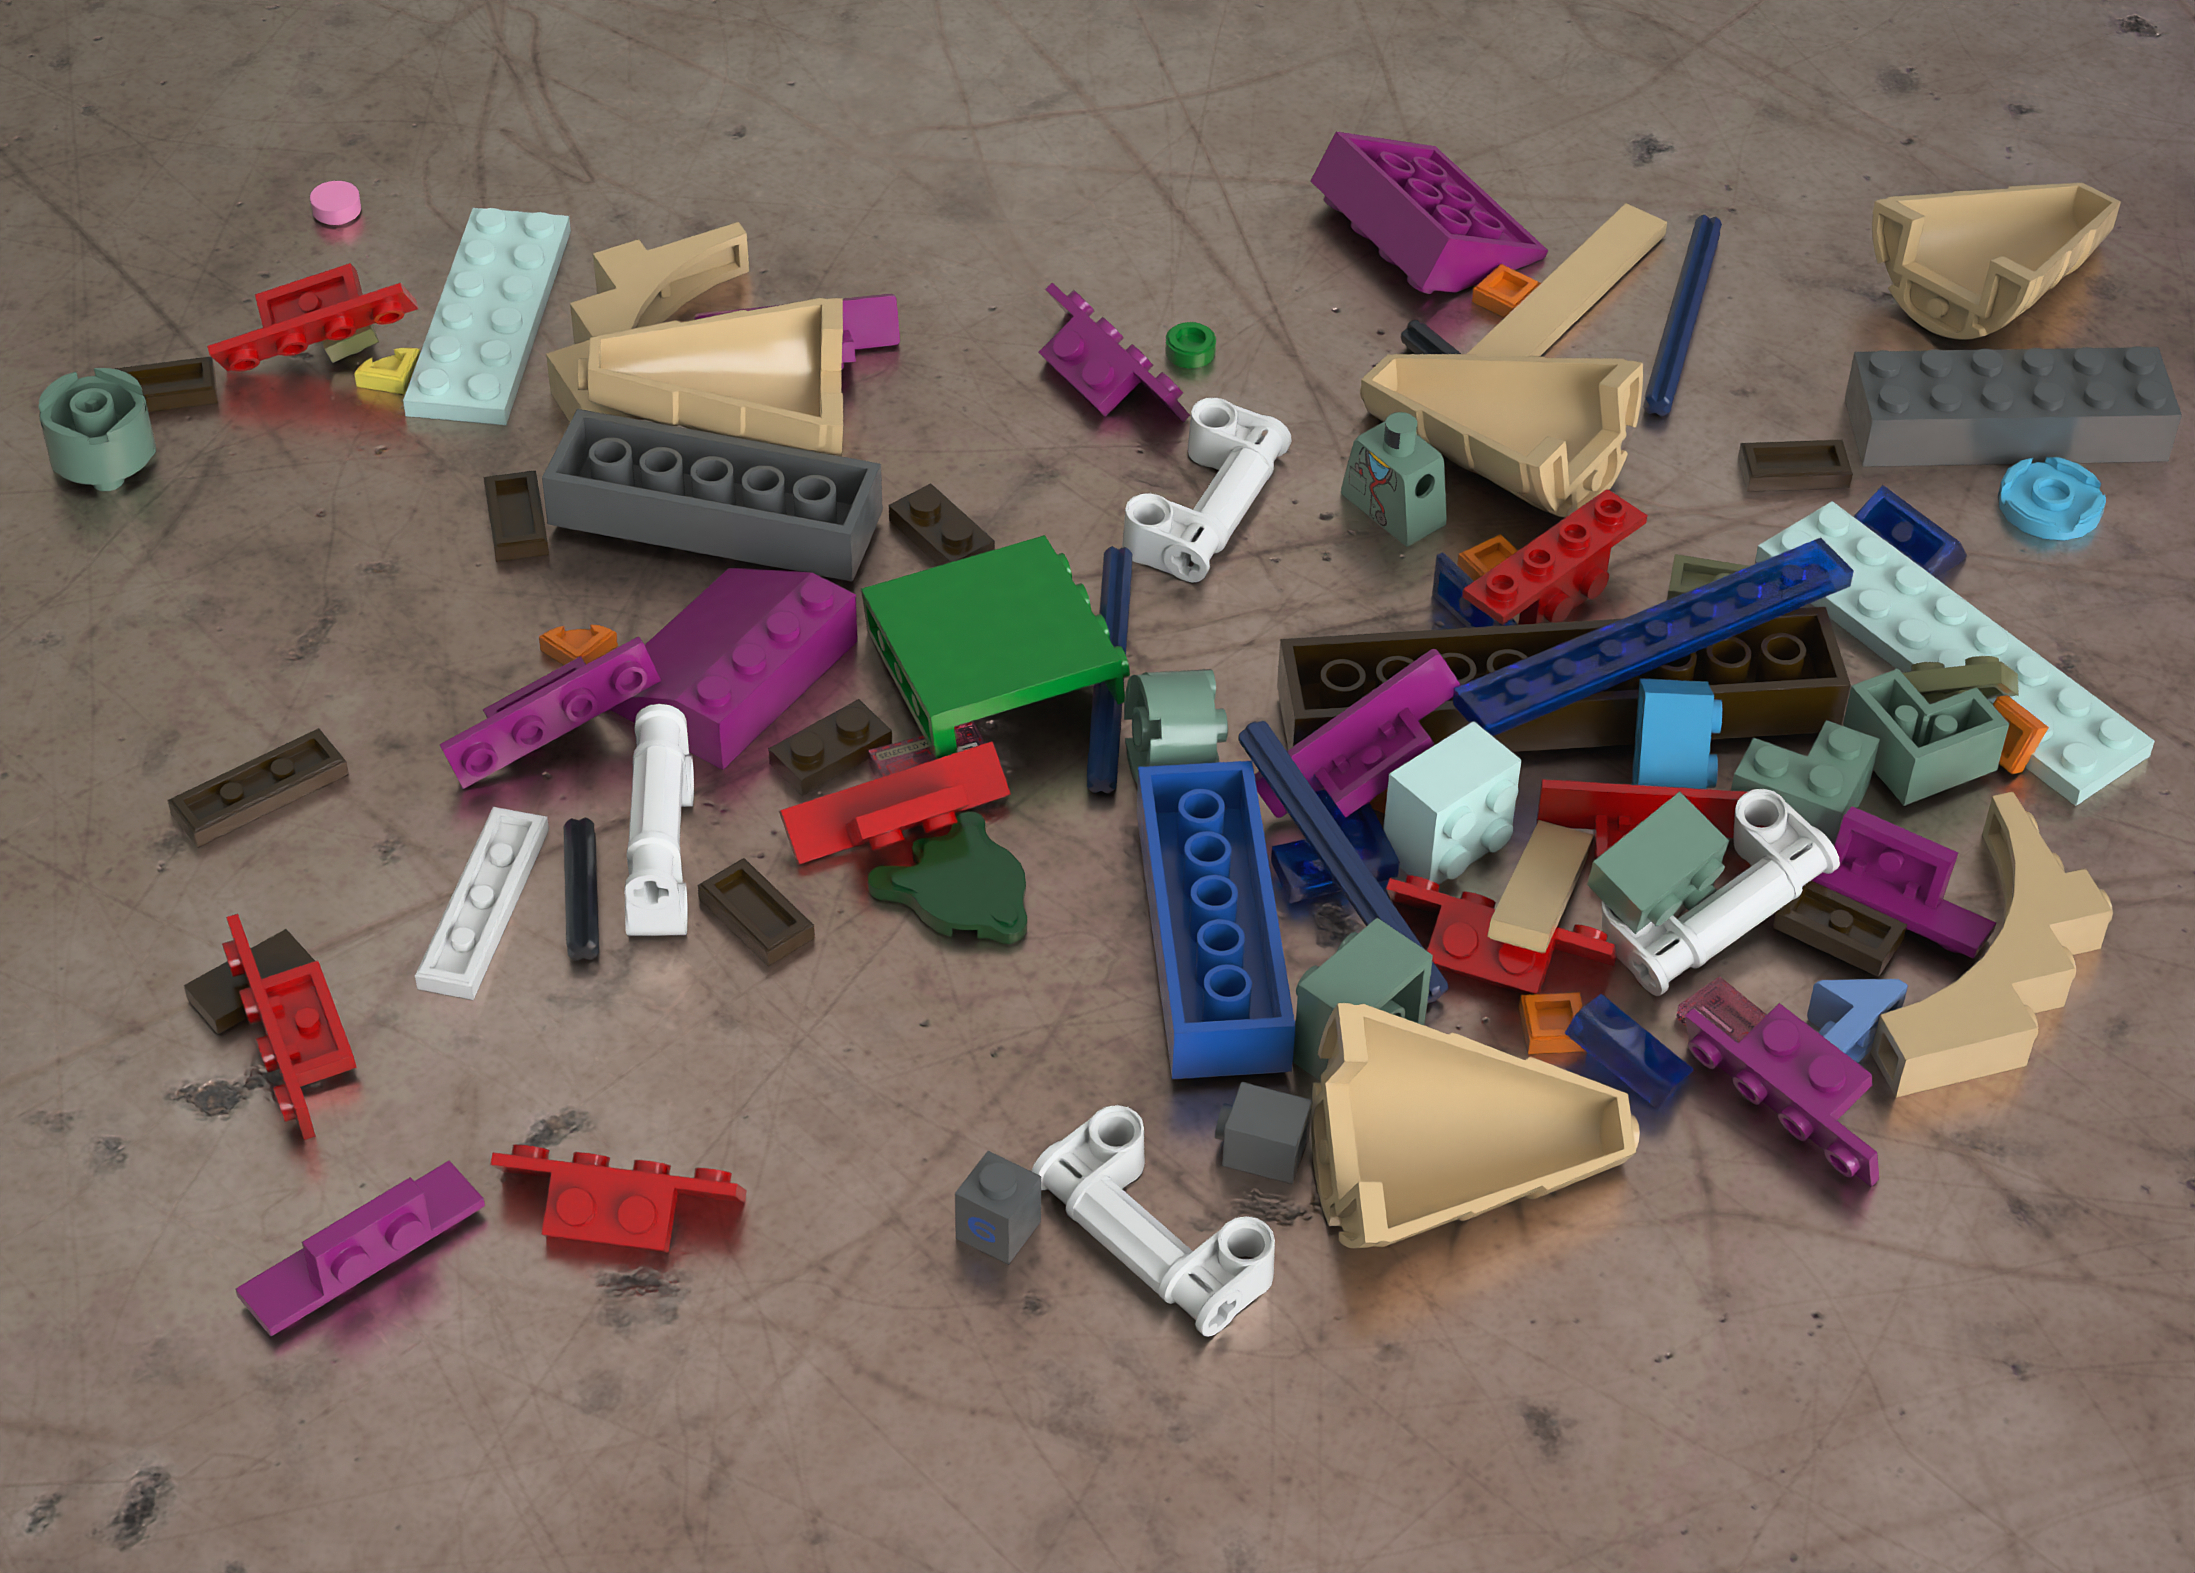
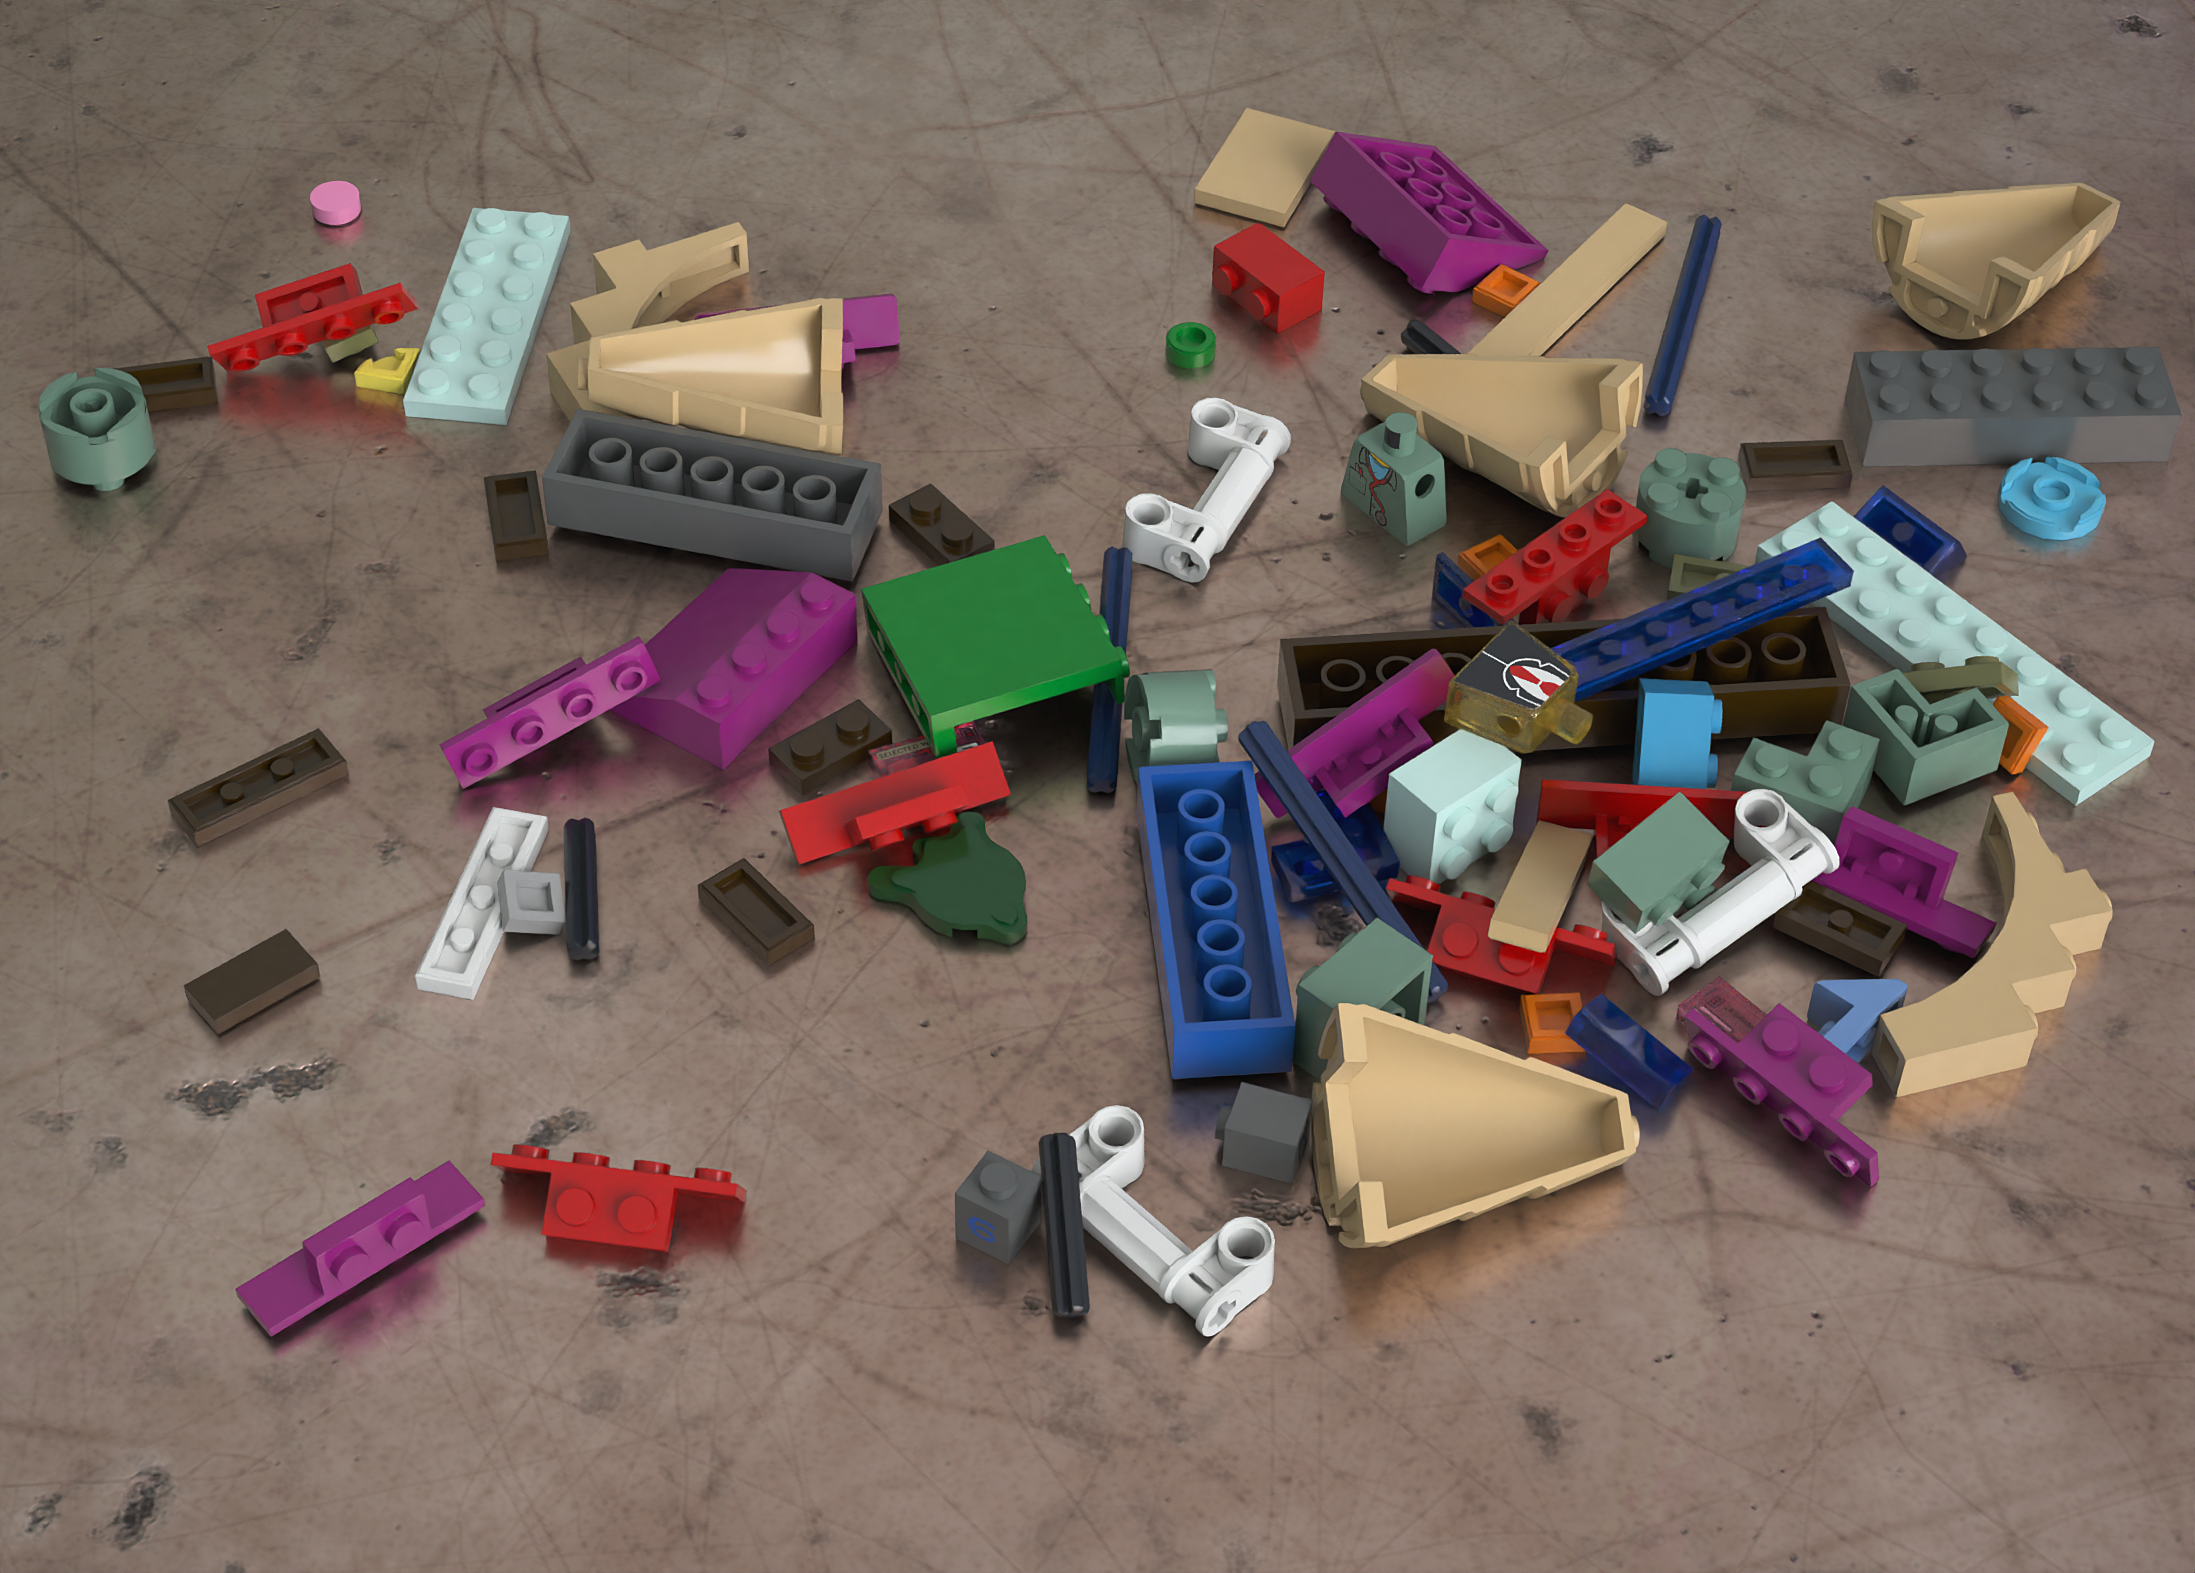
(299, 1023): red bracket -> none
(531, 902): none -> light grey tile
(571, 644): orange tile -> none
(660, 788): white piece -> none
(1064, 1225): none -> black axle
(1097, 365): magenta bracket -> none
(1263, 167): none -> tan tile
(1268, 278): none -> red brick
(1517, 693): none -> torso
(1690, 506): none -> sand green brick

